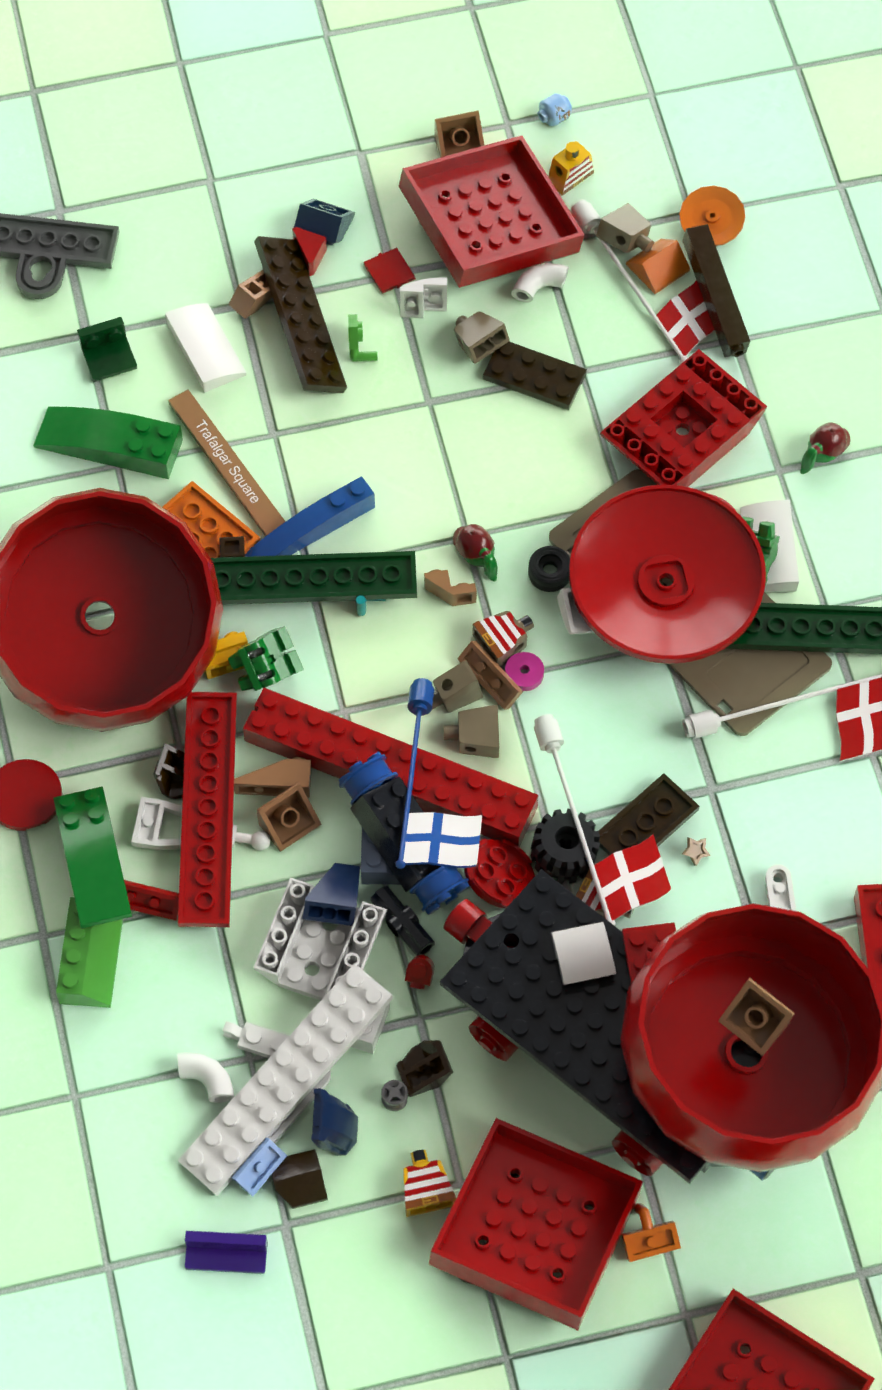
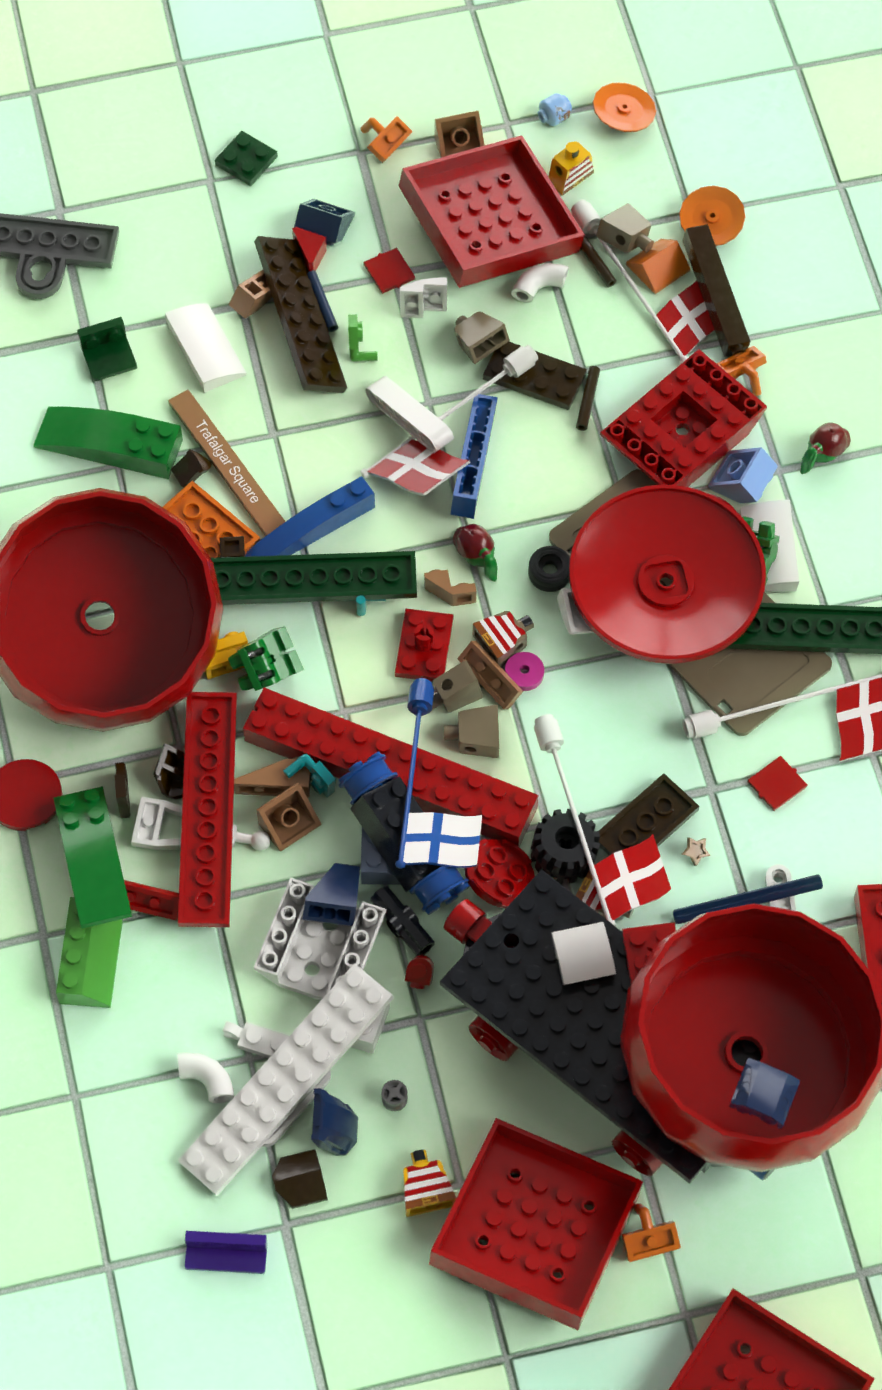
(122, 790): none -> dark brown tile
(190, 467): none -> dark brown tile
(246, 158): none -> dark green plate
(259, 1166): light blue plate -> none
(321, 778): none -> teal plate
(322, 301): none -> dark blue piece
(389, 137): none -> orange plate
(409, 414): none -> white beam
(417, 467): none -> flag
(424, 644): none -> red plate
(424, 1067): dark brown slope -> none
(475, 450): none -> blue slope
(588, 398): none -> dark brown piece
(597, 263): none -> dark brown piece
(624, 107): none -> orange piece
(743, 475): none -> light blue slope
(746, 364): none -> orange plate
(755, 896): none -> dark blue axle
(756, 1017): medium nougat slope -> none
(764, 1092): none -> dark blue slope
(777, 783): none -> red piece

